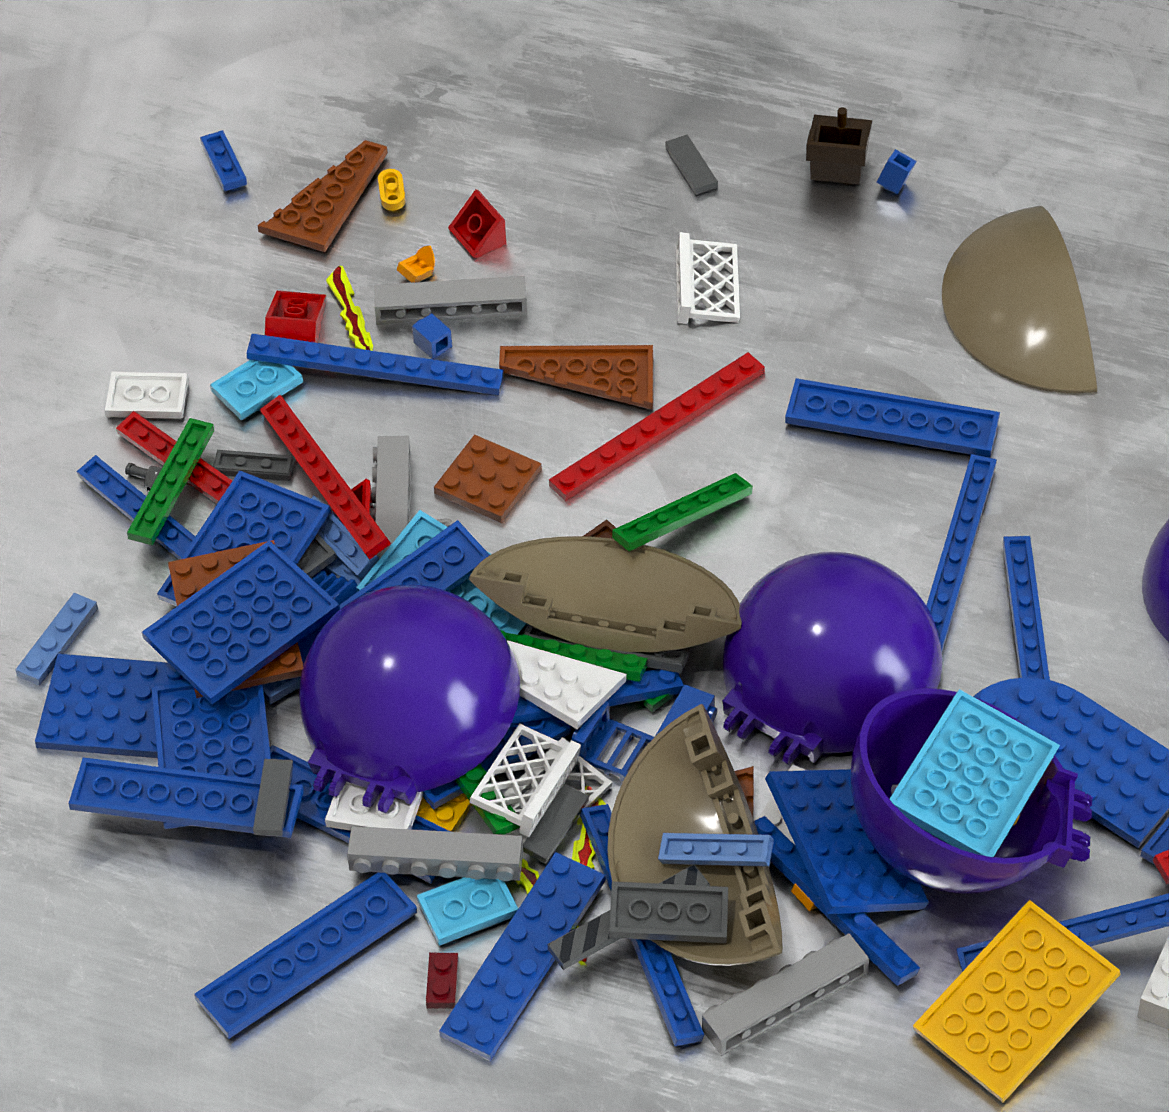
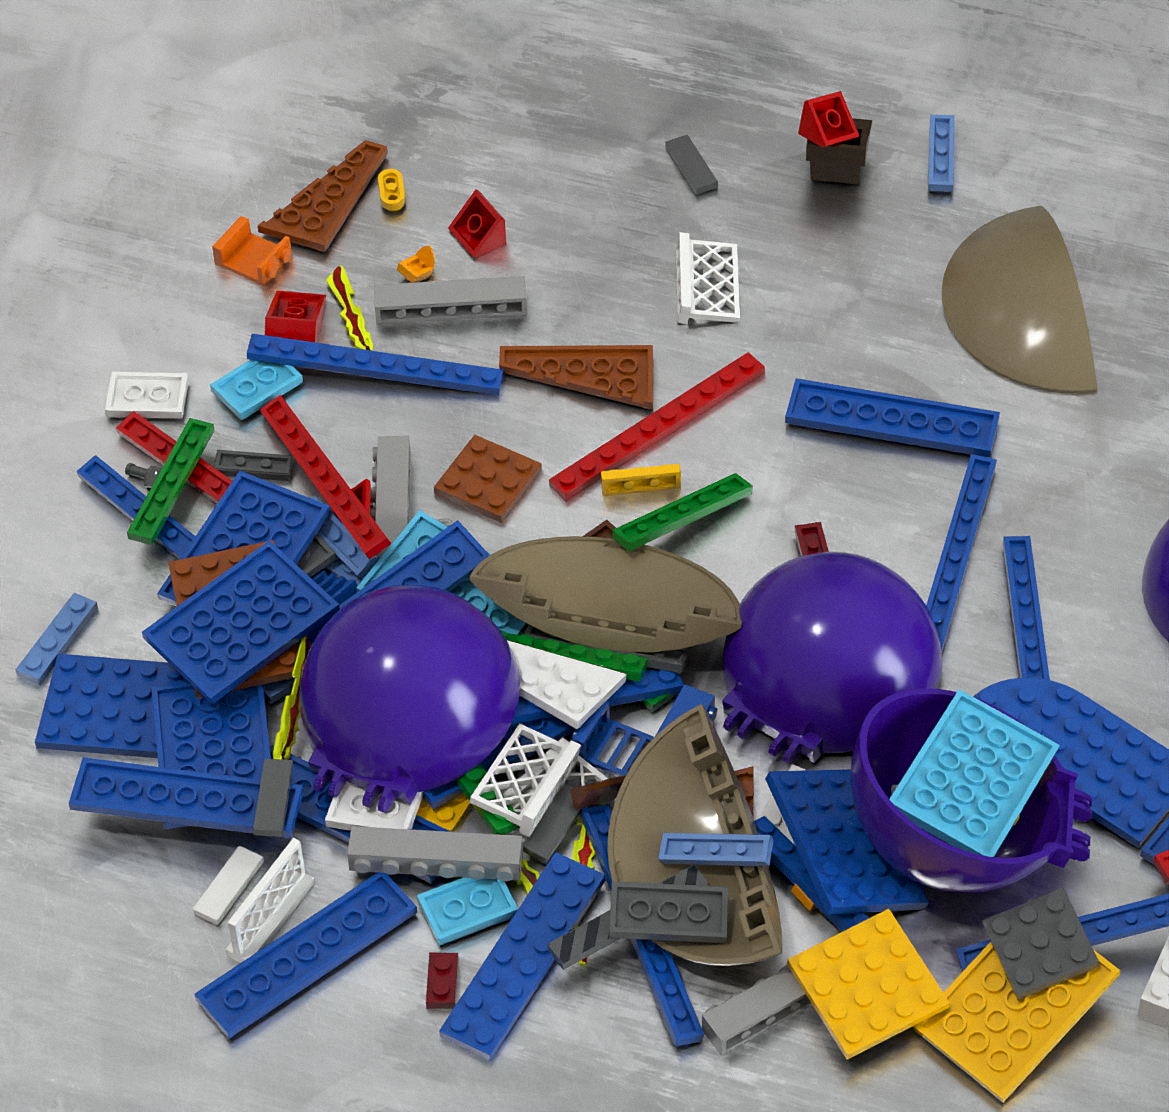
(223, 160): blue plate -> none
(228, 885): none -> white tile
(250, 254): none -> orange panel
(269, 904): none -> white fence
(291, 711): none -> neon yellow sword
(432, 336): blue brick -> none
(596, 792): none -> reddish brown slope
(641, 479): none -> yellow plate
(810, 538): none -> dark red plate
(827, 120): none -> red slope
(868, 983): none -> yellow plate
(896, 171): blue brick -> none
(941, 153): none -> medium blue plate
(1040, 943): none -> dark grey plate

